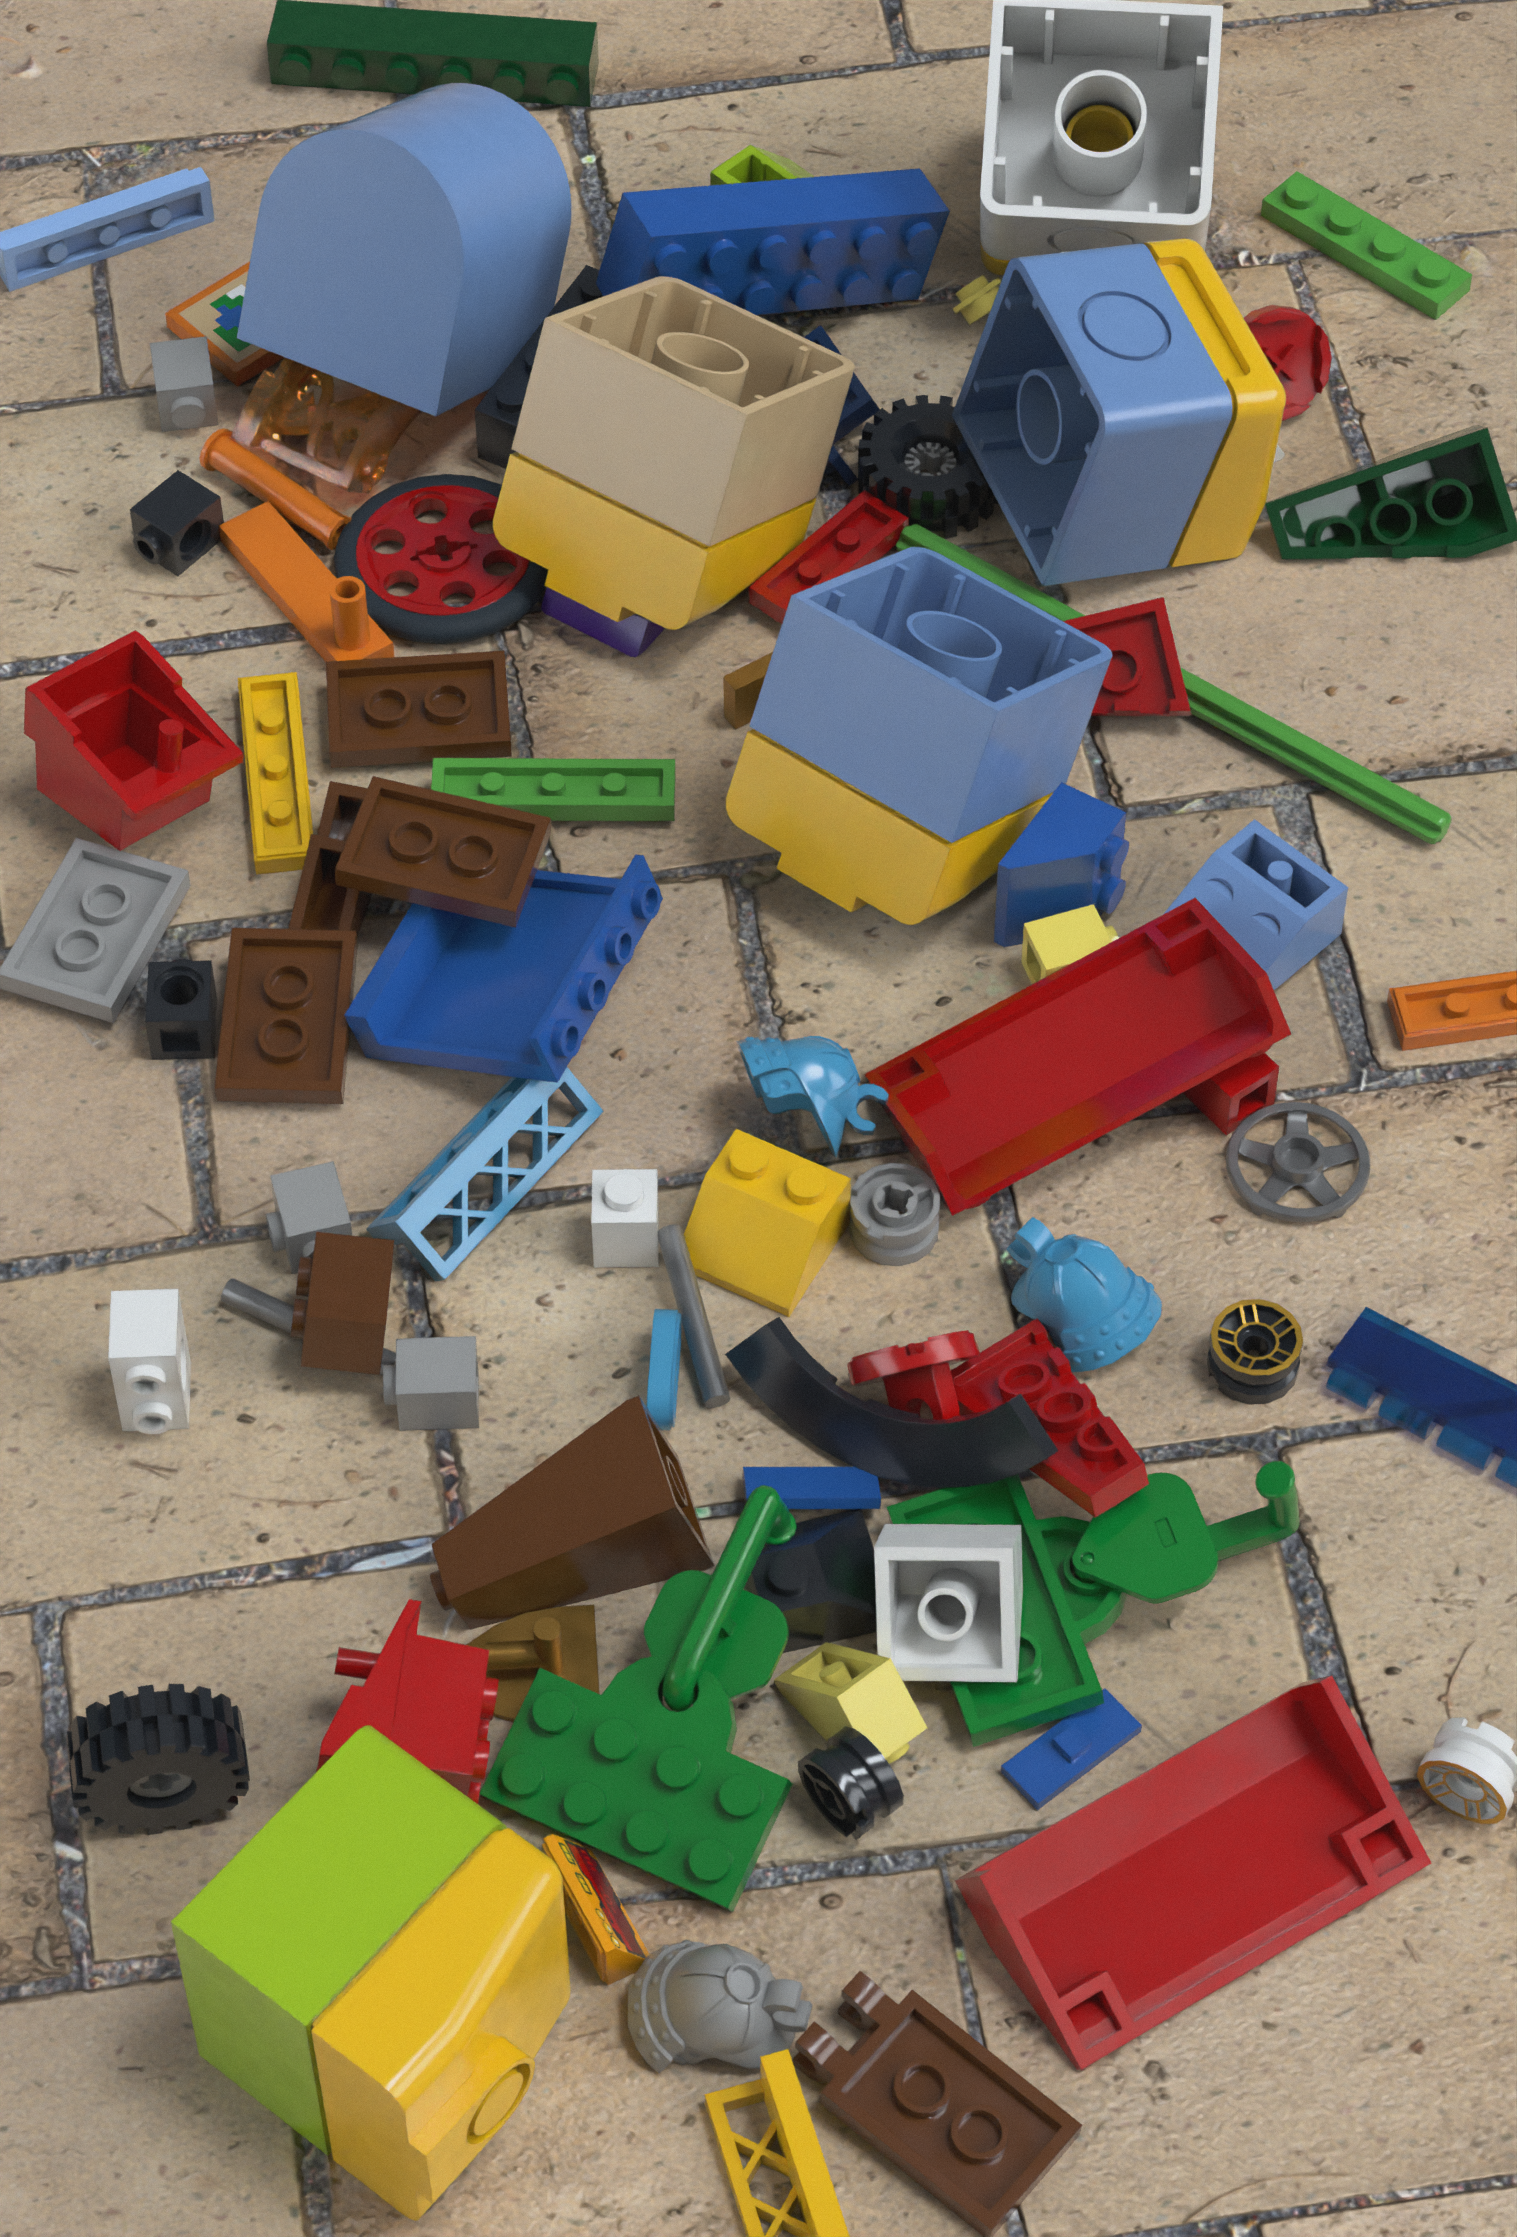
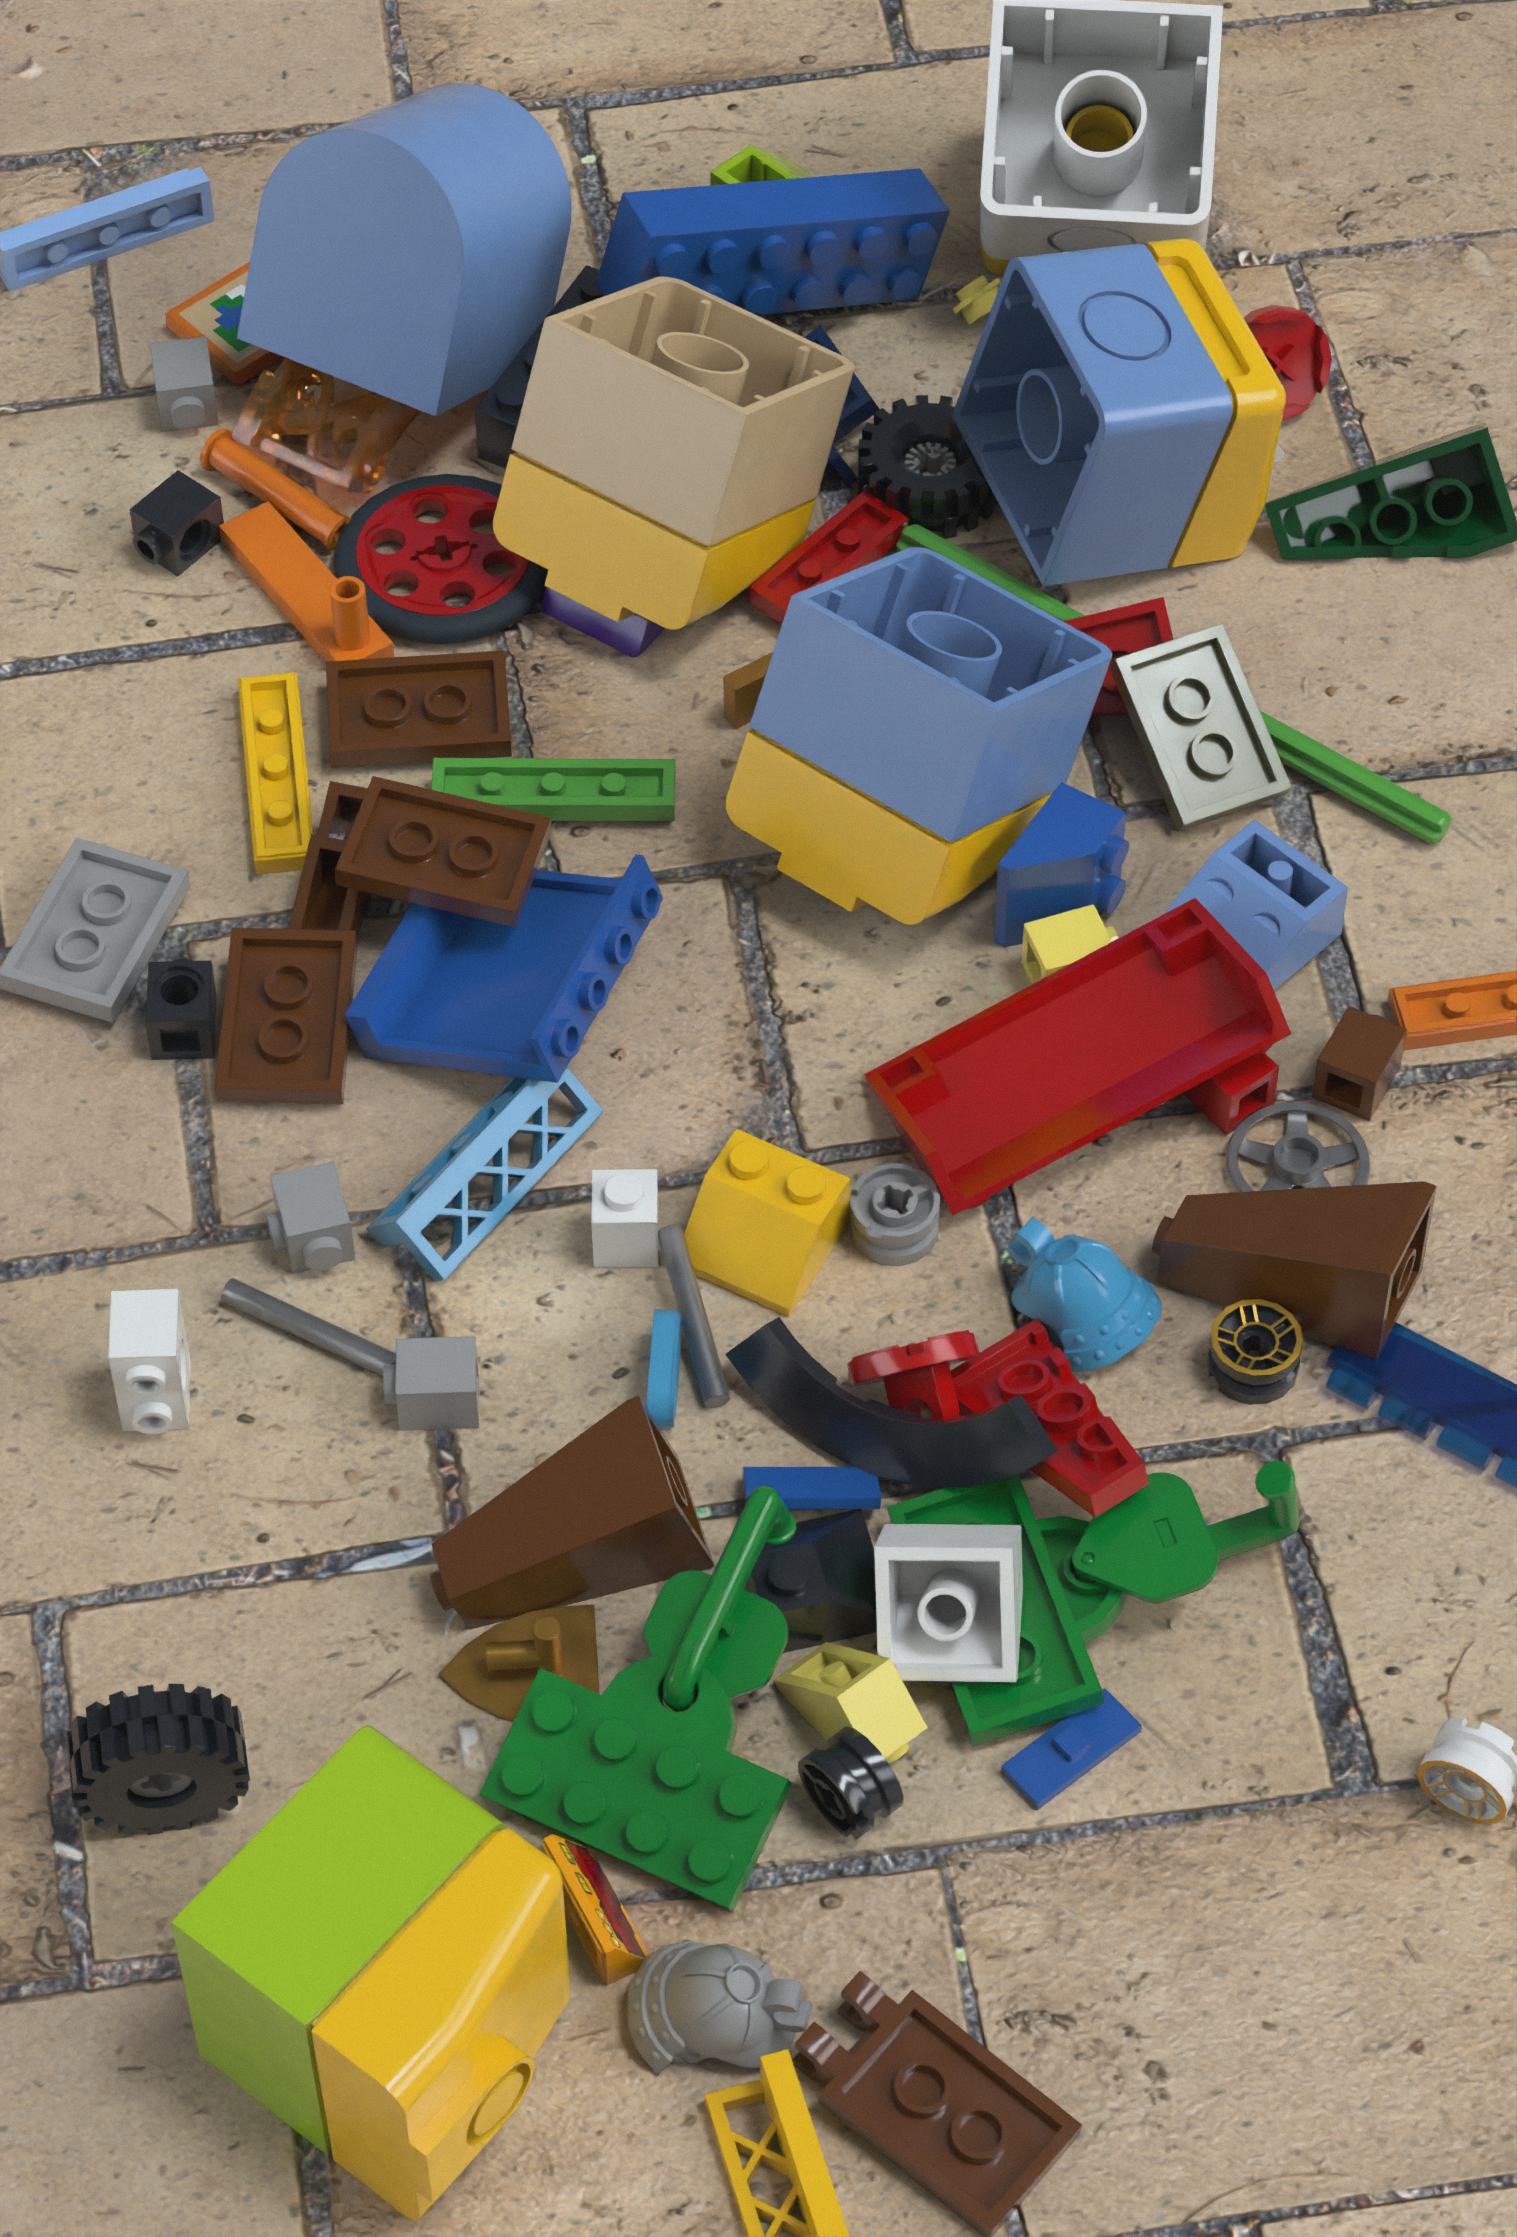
(124, 741): red piece -> none
(345, 1303): reddish brown brick -> none
(423, 1698): red piece -> none
(428, 48): dark green brick -> none
(813, 1077): dark azure helmet -> none
(1195, 1871): red slope -> none
(1200, 727): none -> plate
(1323, 1253): none -> reddish brown slope
(1359, 1063): none -> reddish brown brick
(1366, 245): bright green plate -> none

